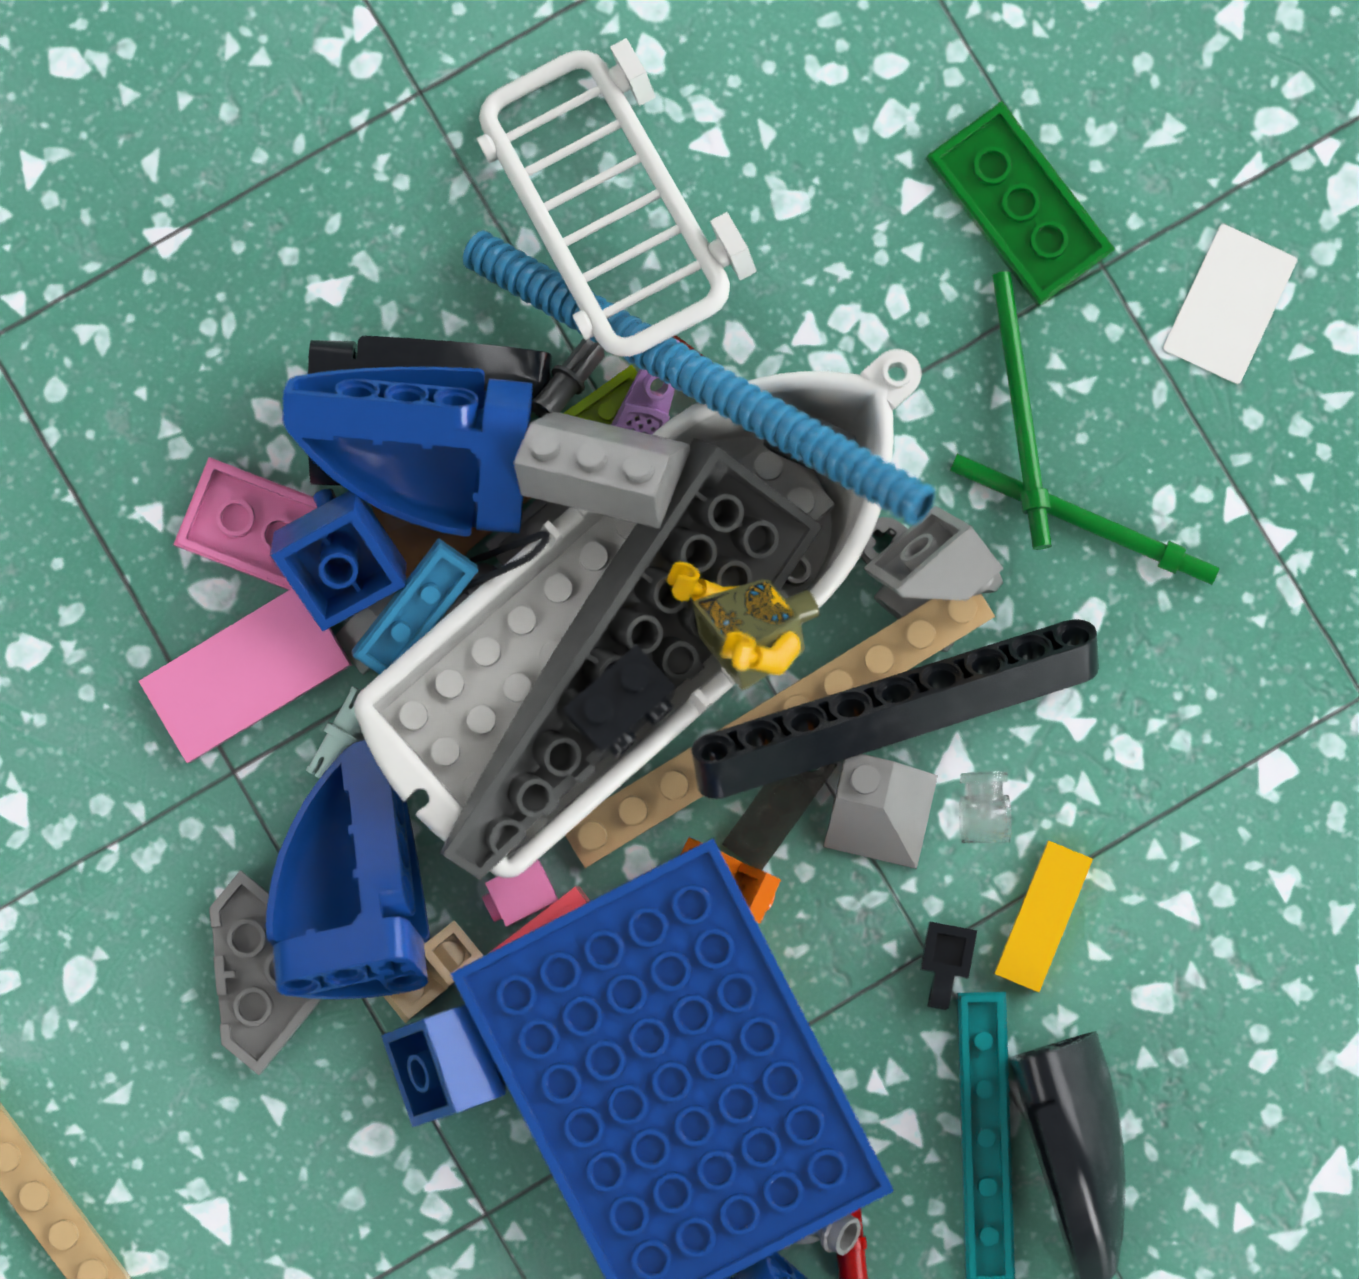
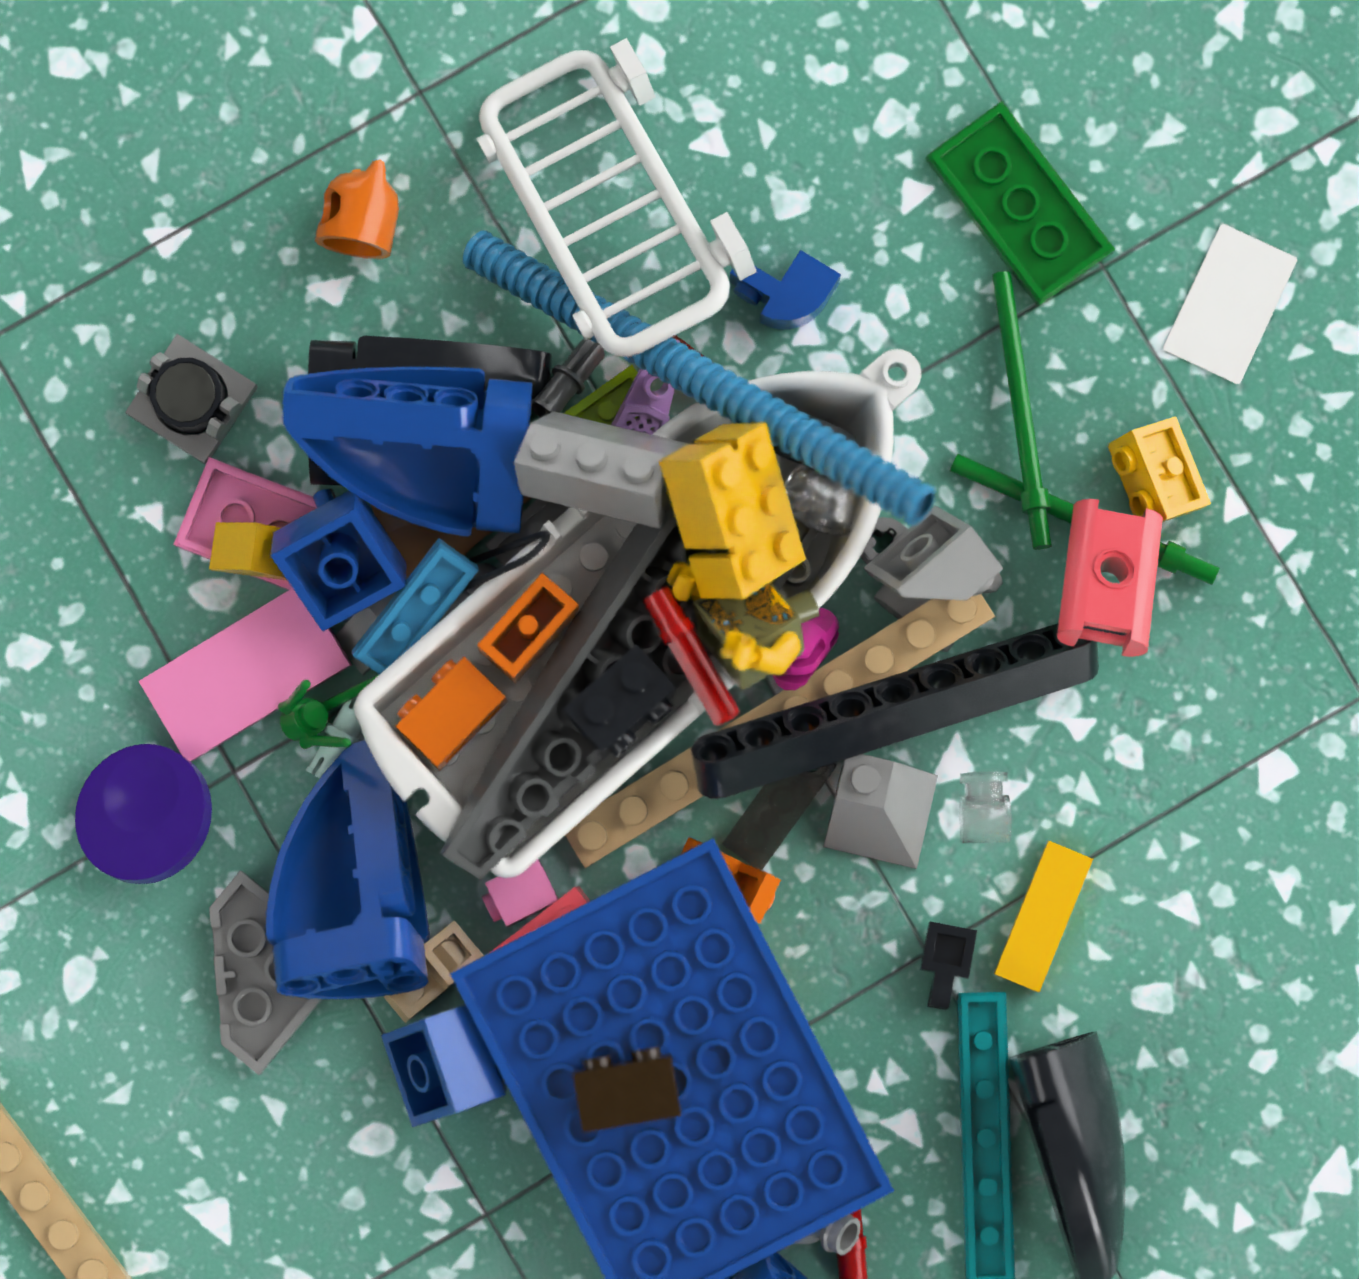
(143, 814): none -> dark purple piece
(189, 397): none -> piece
(244, 549): none -> yellow slope
(308, 717): none -> green plant
(359, 214): none -> orange piece
(450, 711): none -> orange brick
(528, 628): none -> orange brick
(626, 1090): none -> dark brown brick
(680, 636): none -> red axle
(733, 499): none -> yellow piece
(793, 299): none -> blue brick
(819, 638): none -> dark pink arm
(826, 503): none -> clear piece
(1103, 609): none -> coral piece
(1158, 470): none -> yellow bracket

